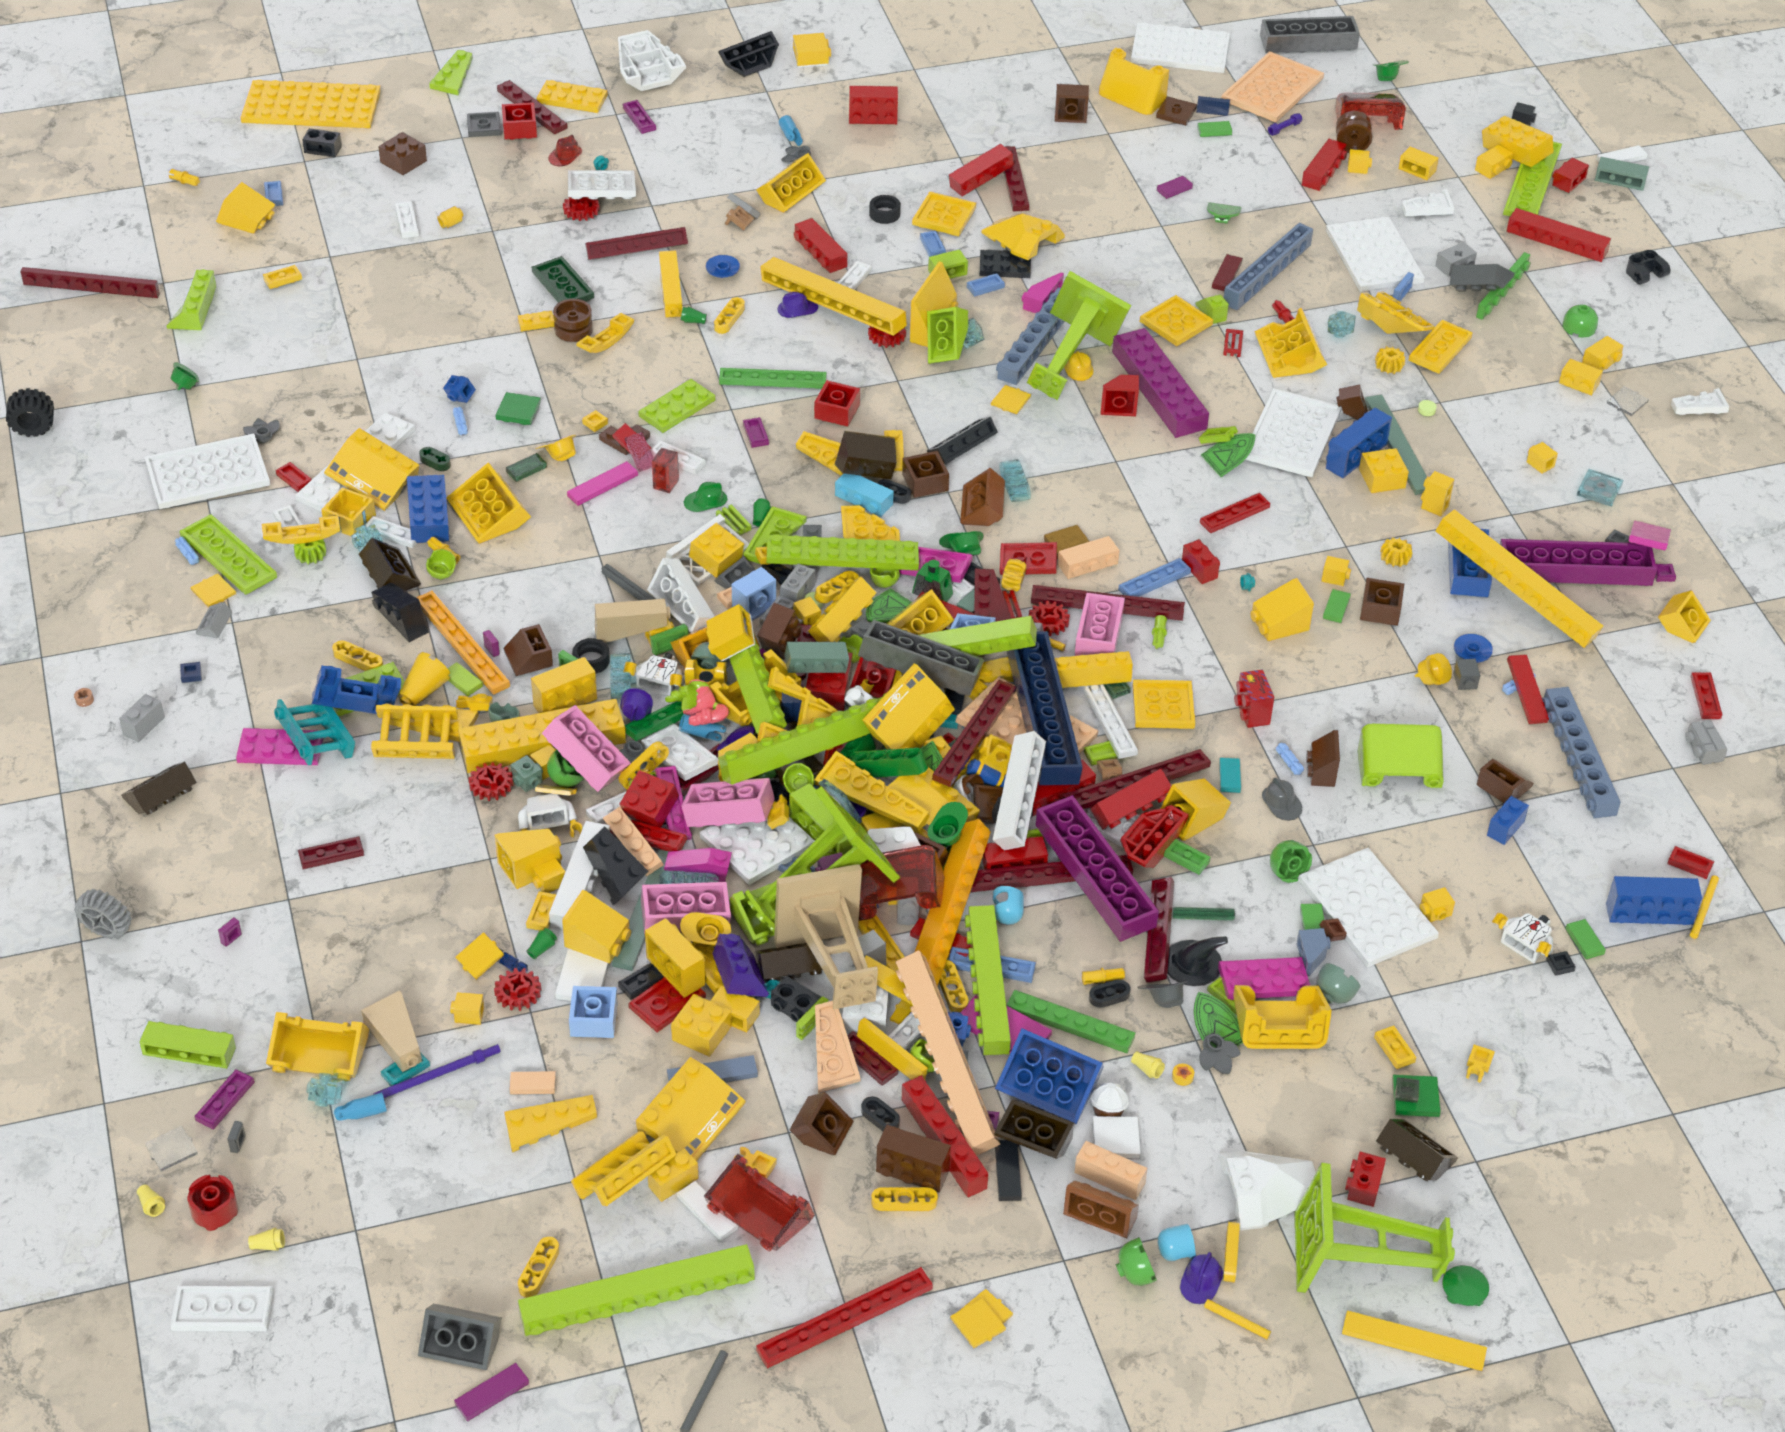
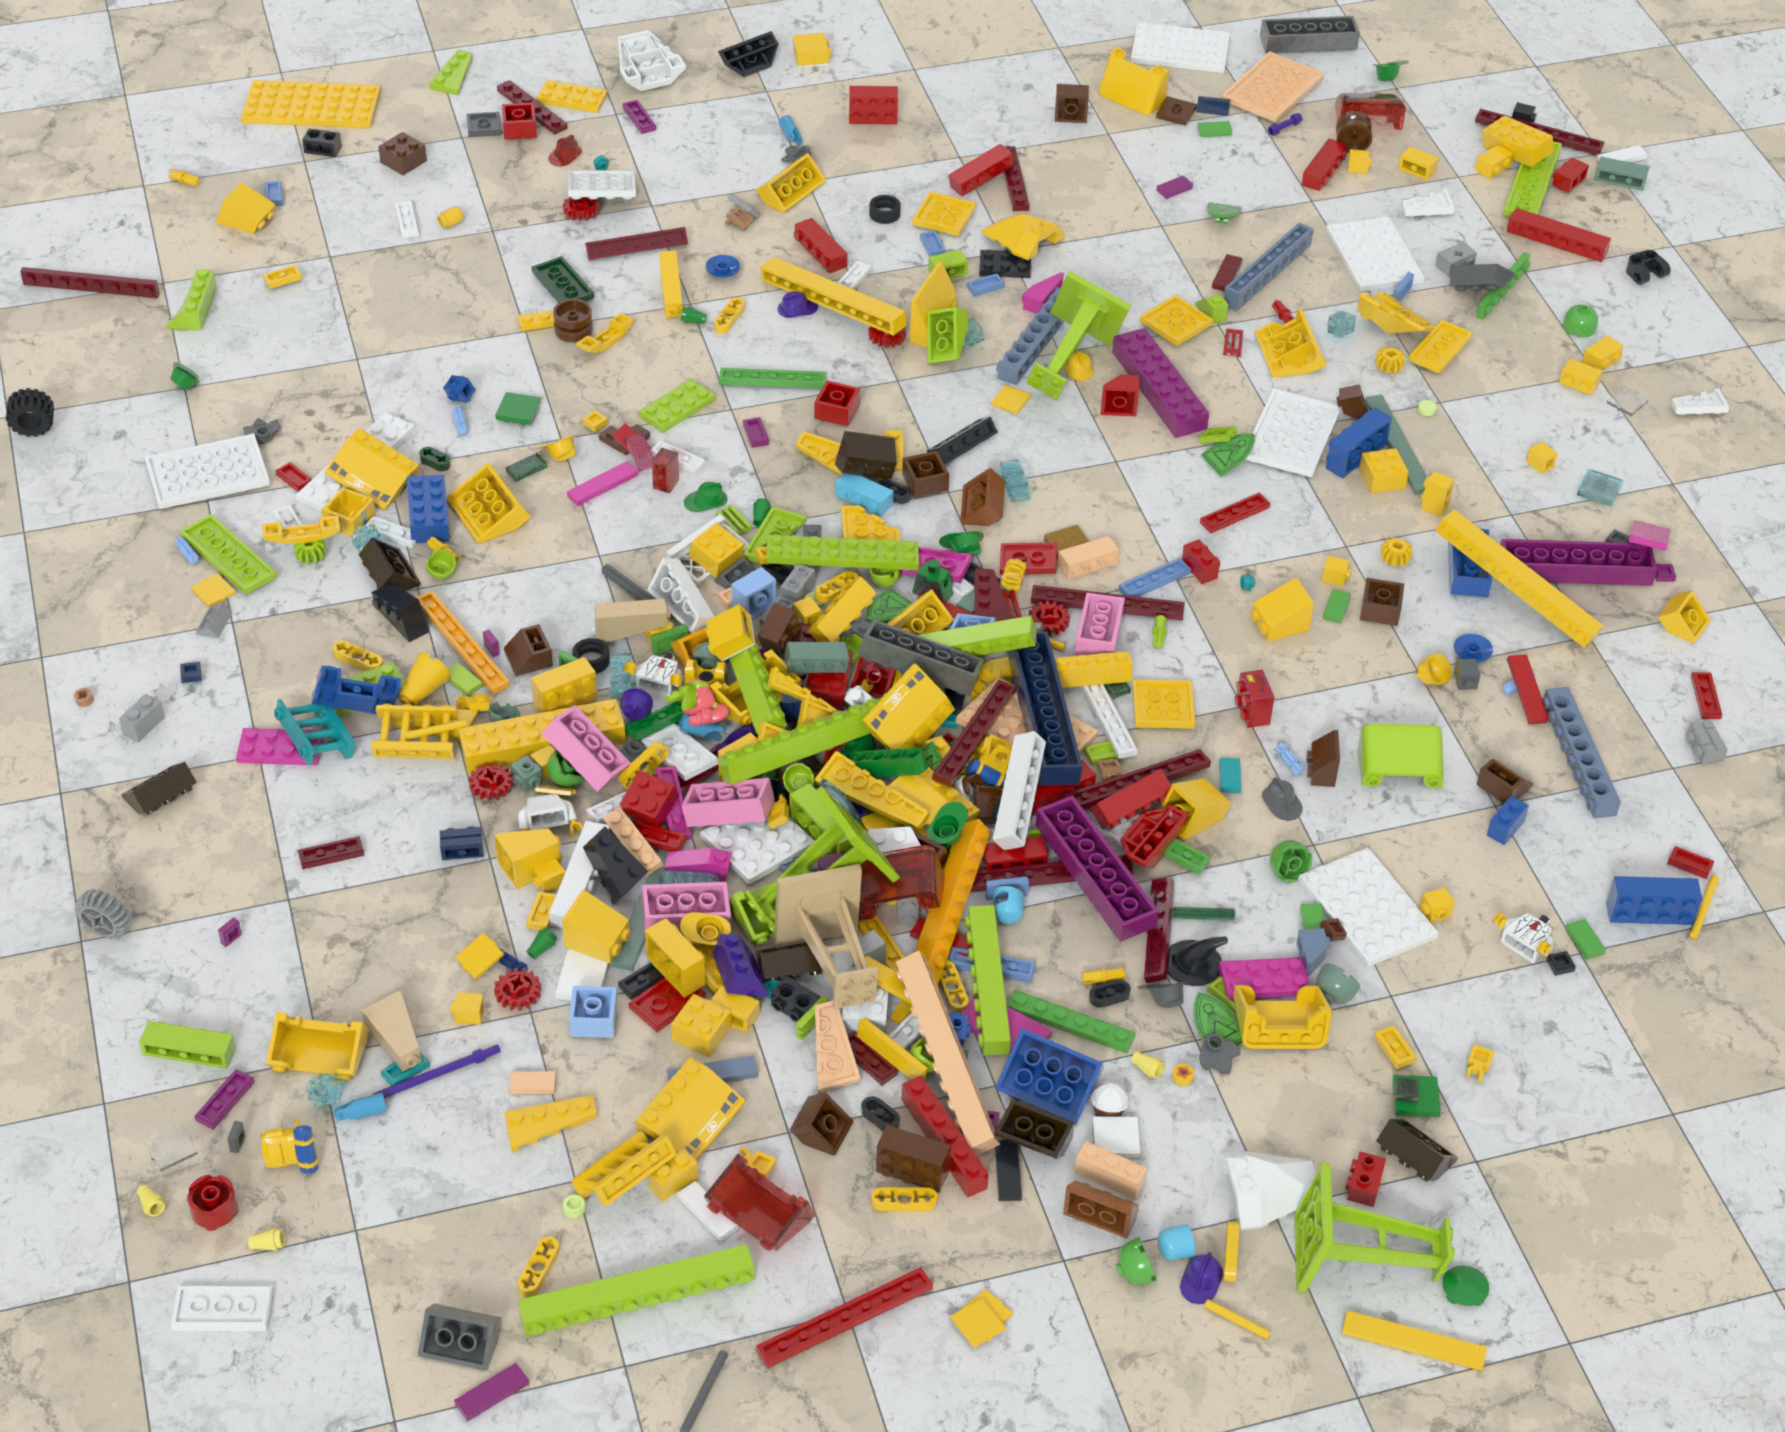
(290, 1146): none -> yellow piece
(436, 729): none -> yellow bar
(461, 843): none -> dark blue brick
(574, 1206): none -> yellowish green tile
(1019, 883): none -> medium blue tile
(1567, 139): none -> dark red plate

